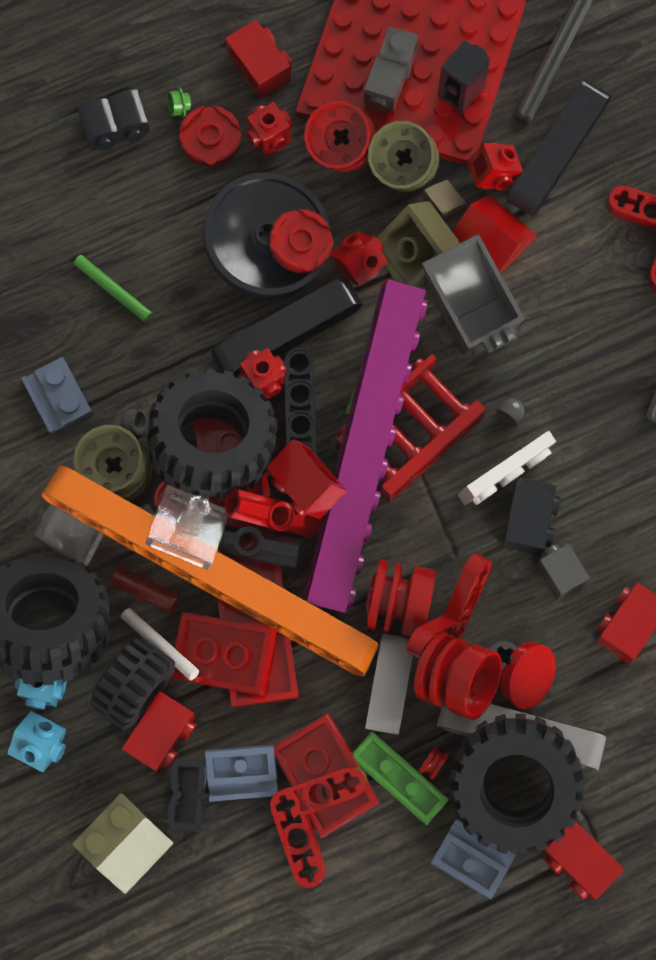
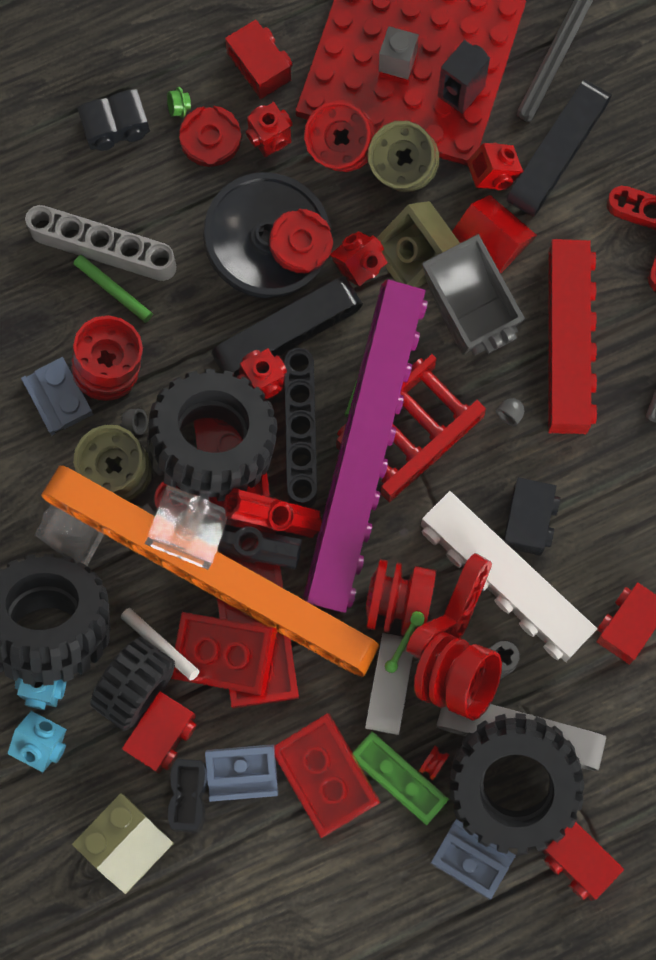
(90, 232): none -> light grey beam
(106, 358): none -> red wheel
(145, 590): clear red pin -> none
(305, 805): red beam -> none
(306, 480): red brick -> none
(384, 84): dark grey brick -> none
(416, 619): none -> bright green hinge
(444, 198): dark tan slope -> none
(508, 470): white plate -> none
(511, 578): none -> white brick
(528, 675): red tile -> none
(562, 570): dark grey brick -> none
(570, 337): none -> red brick

